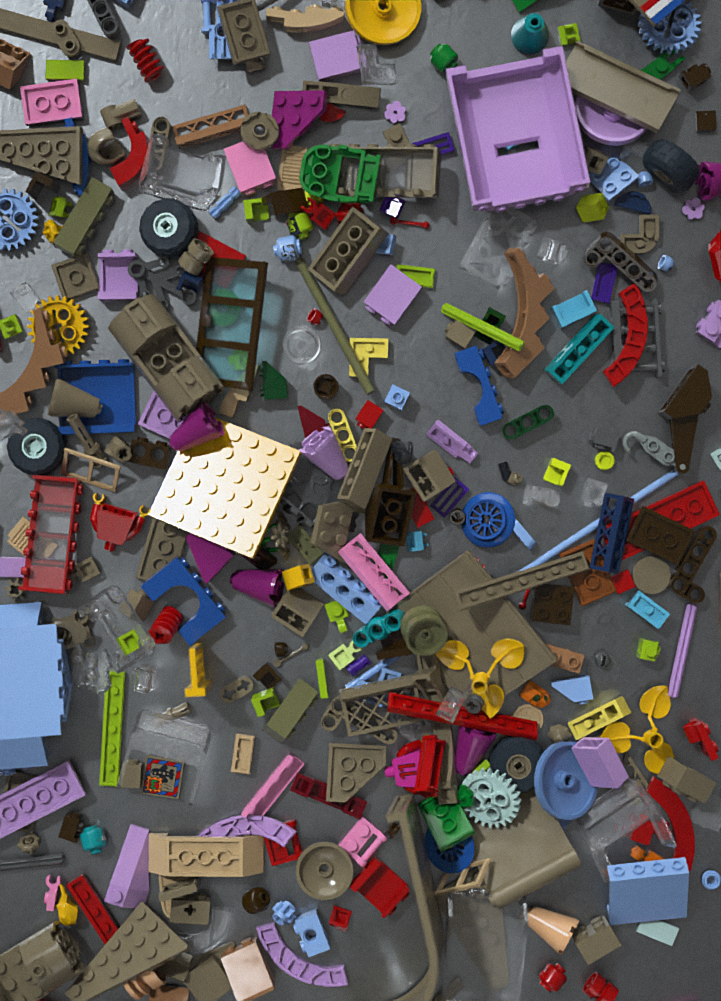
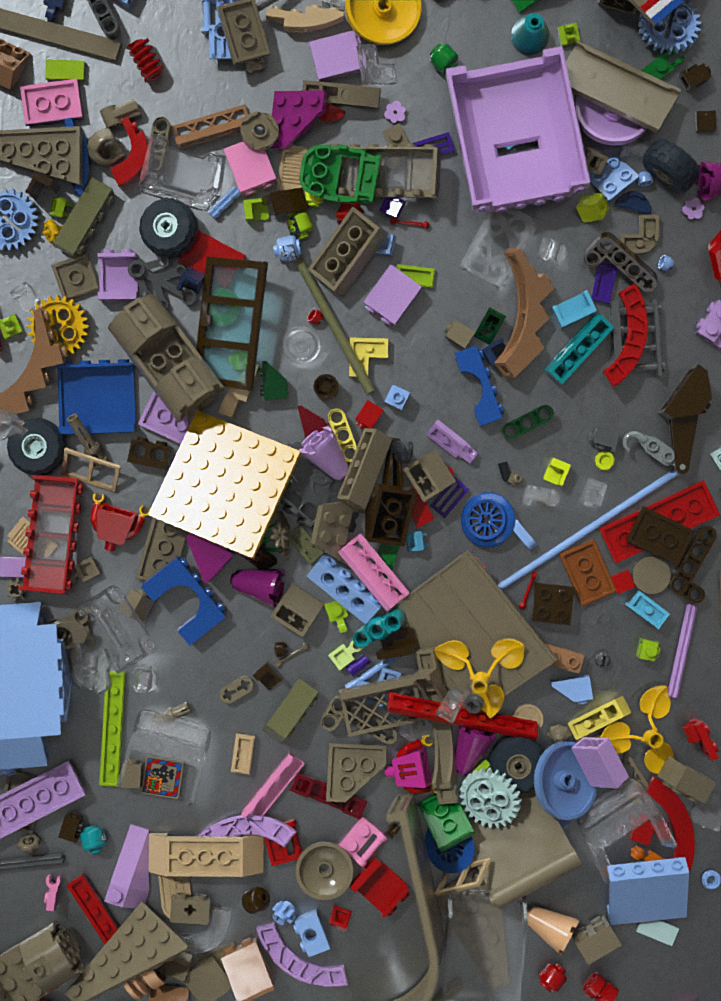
(65, 37): dark tan plate -> none
(66, 909): yellow piece -> none
(71, 400): dark tan cone -> none
(118, 449): dark tan piece -> none
(128, 642): lime tile -> none
(166, 625): red piece -> none
(179, 889): dark tan plate -> none
(195, 257): dark tan wheel -> none
(197, 429): magenta cone -> none
(199, 685): yellow fence -> none
(264, 701): lime panel -> none
(298, 577): yellow brick -> none
(320, 213): red plate -> none
(322, 678): lime tile -> none
(423, 630): olive wheel -> none
(429, 766): red container -> none
(454, 518): dark brown hinge -> none
(466, 796): green plant -> none
(482, 326): lime axle -> none
(519, 581): dark tan tile -> none
(535, 694): orange rock -> none
(616, 533): dark blue fence -> none

